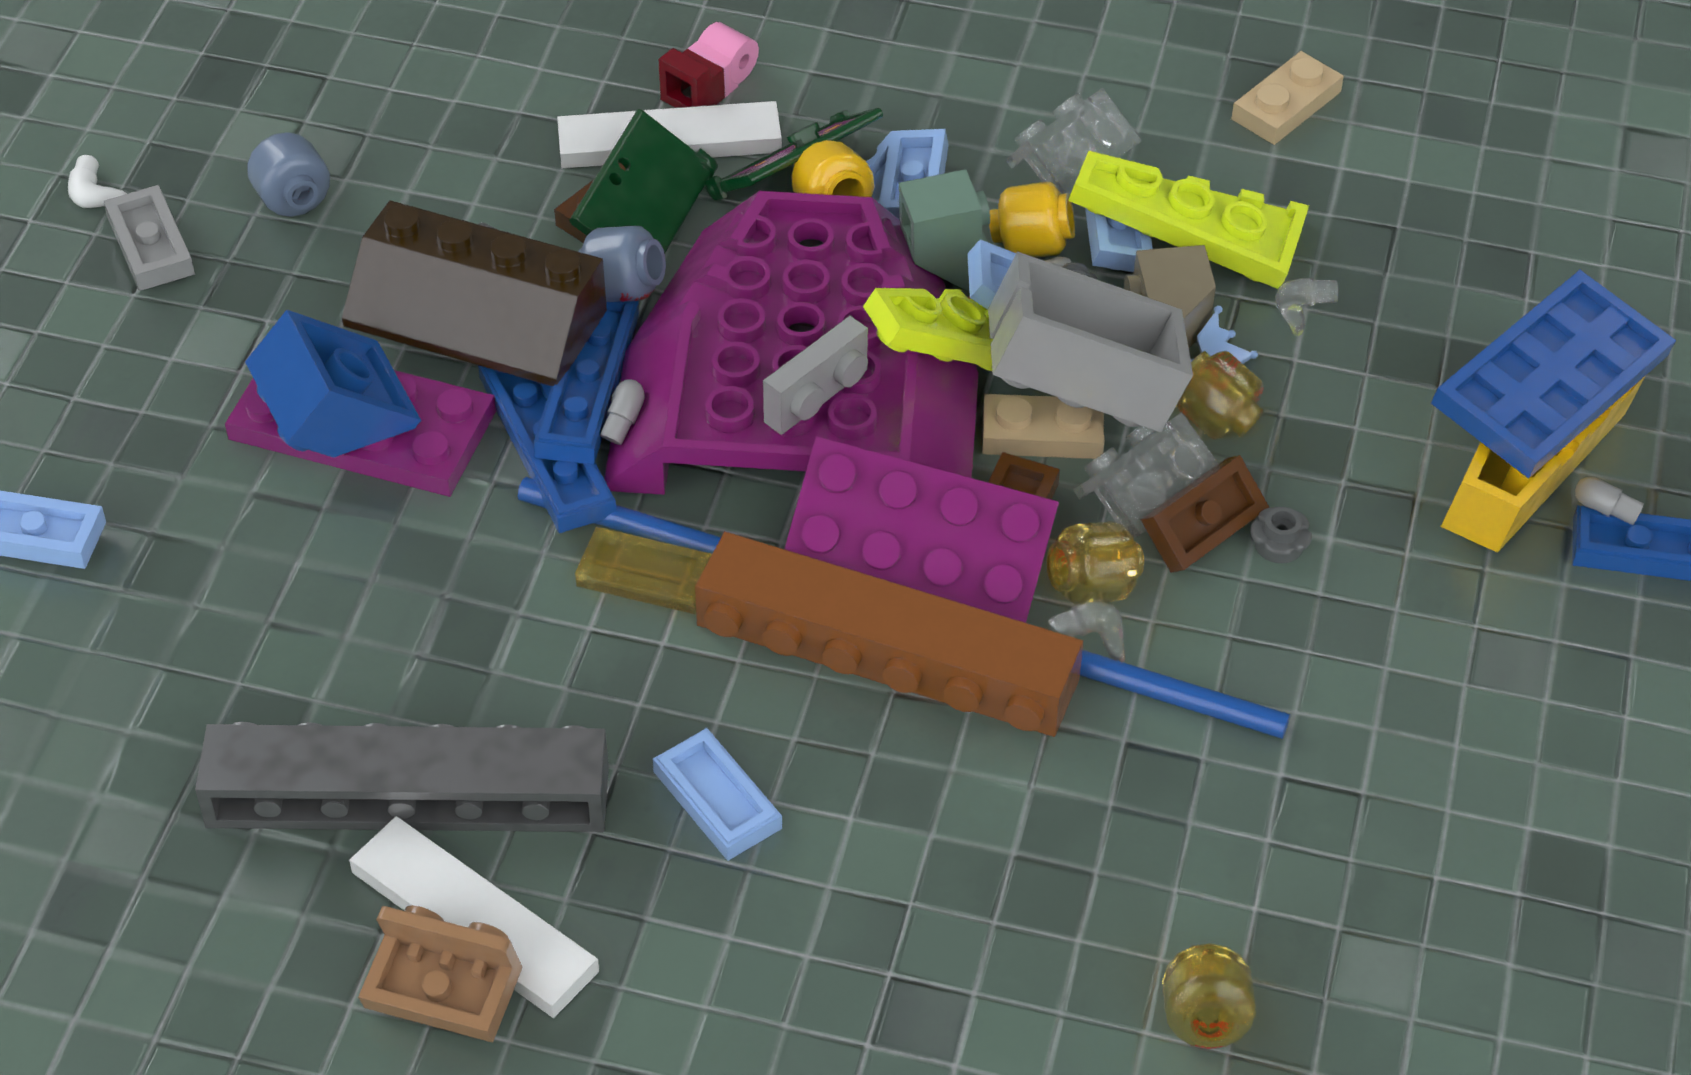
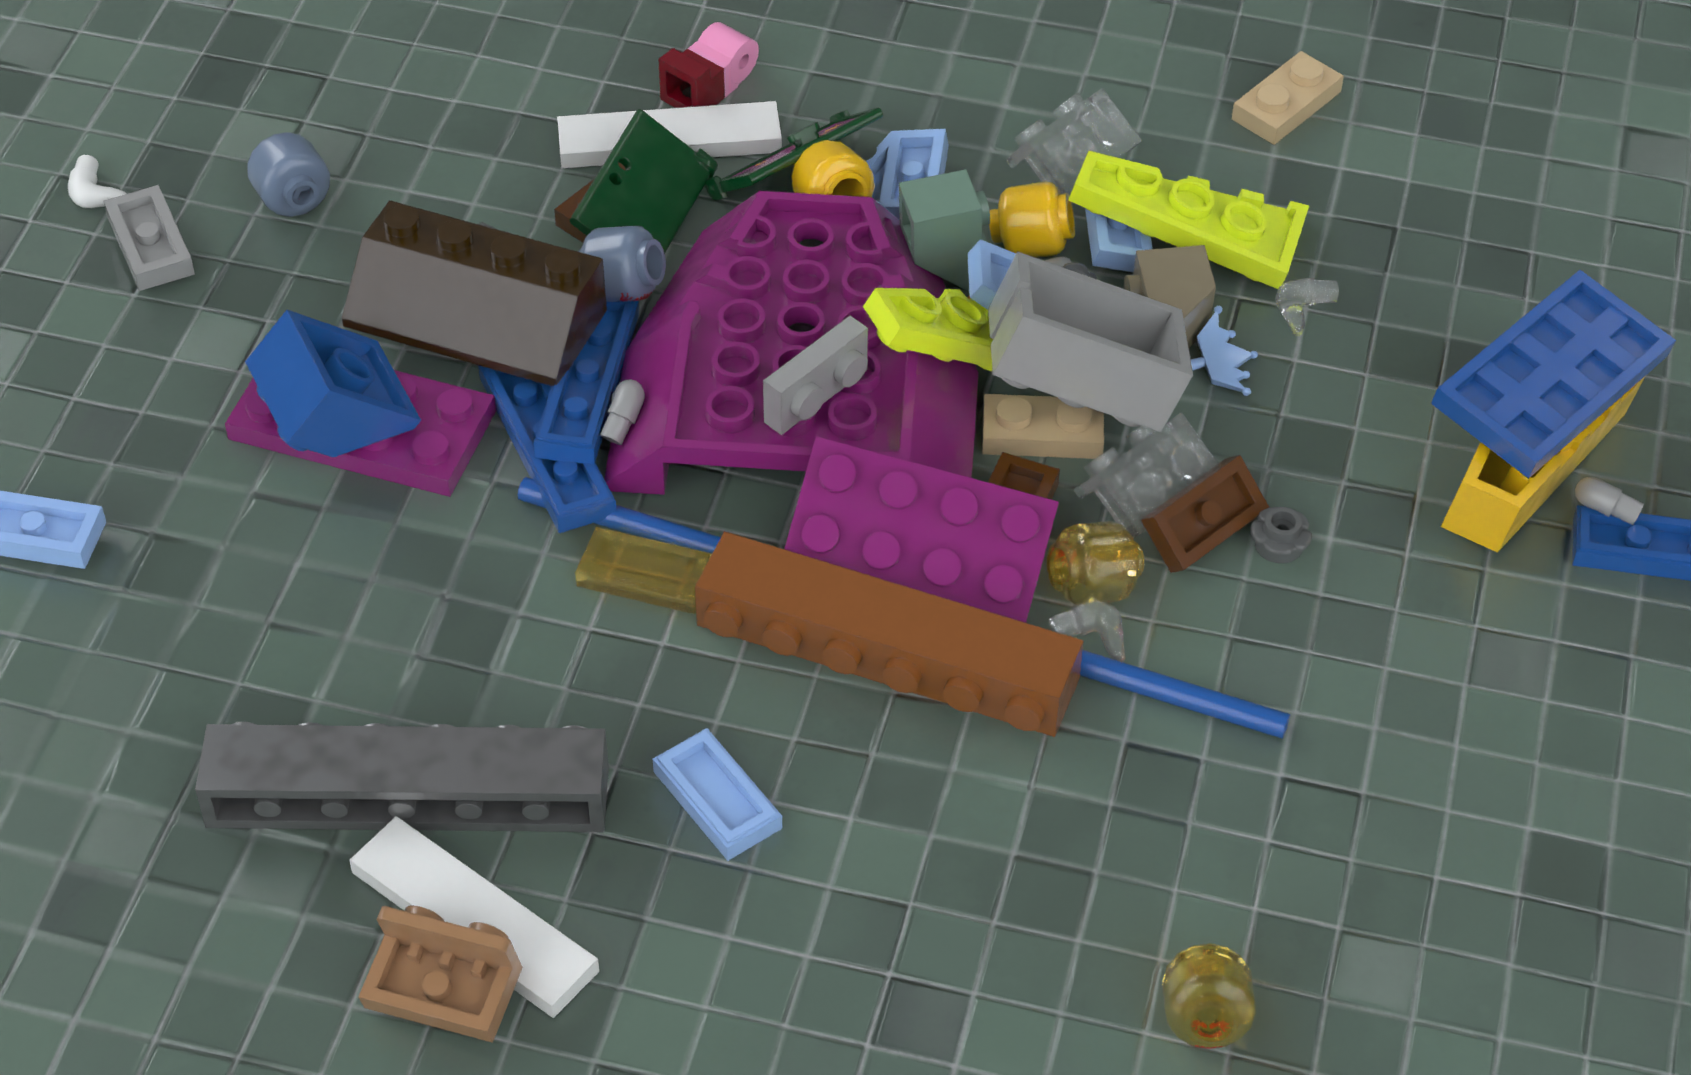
(1221, 395): clear yellow head -> none

